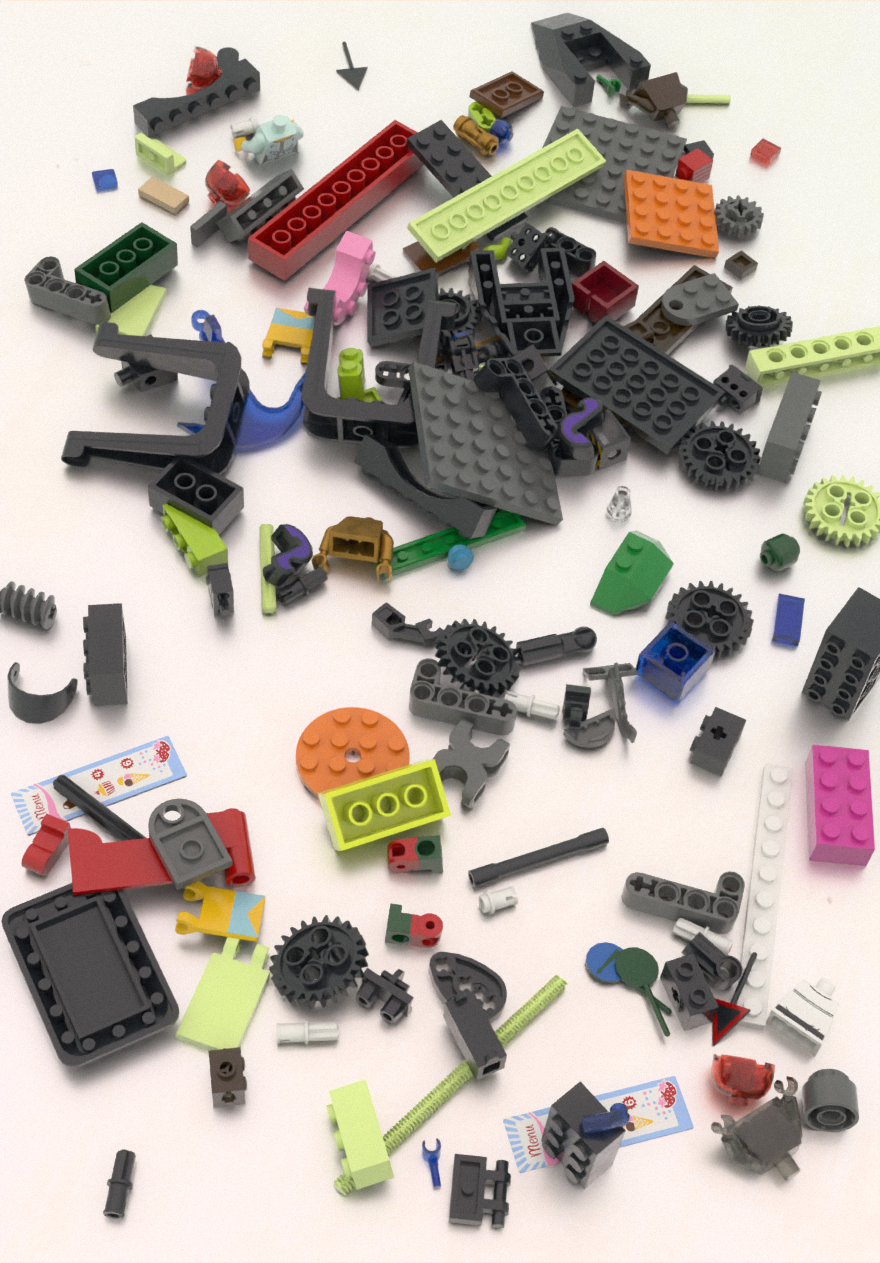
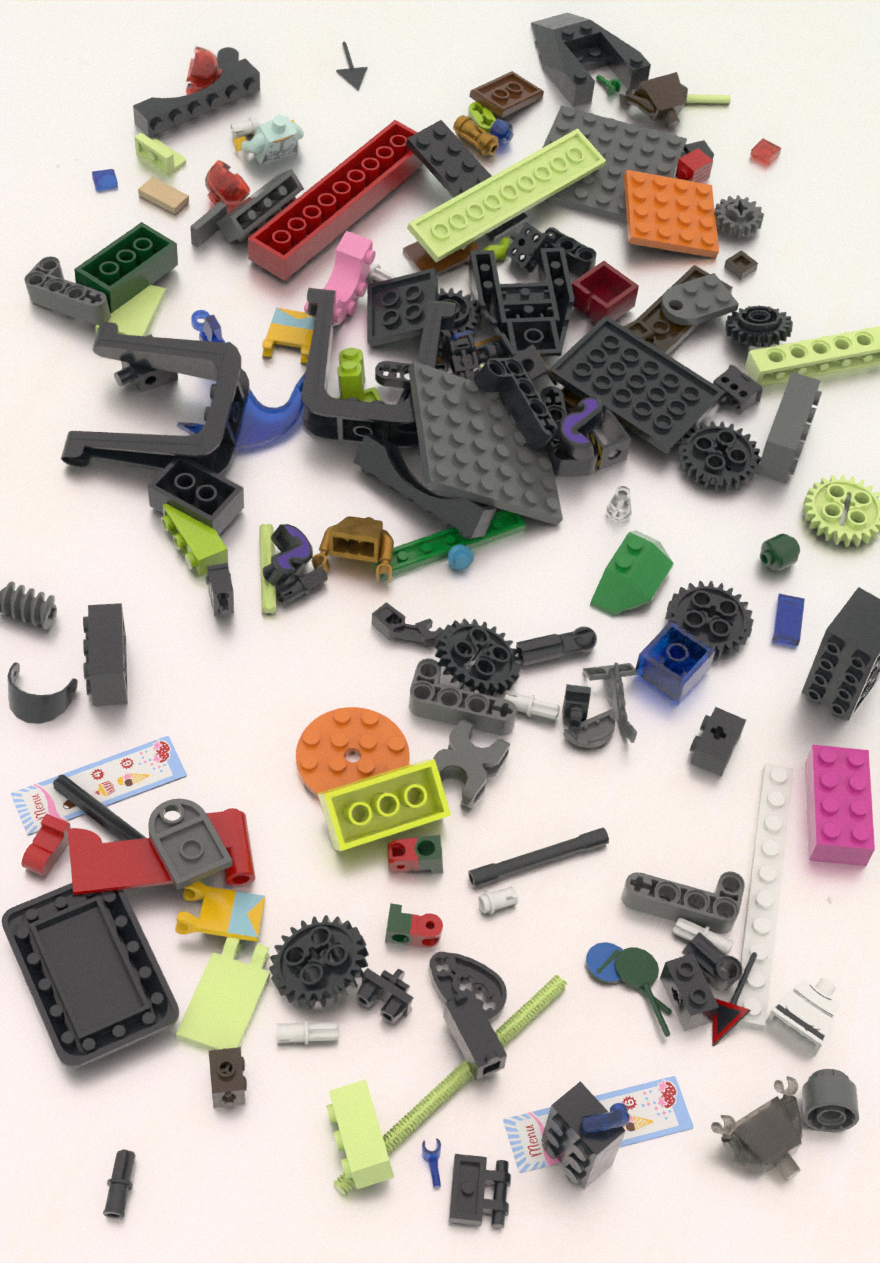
(741, 1078): clear red cylinder -> none

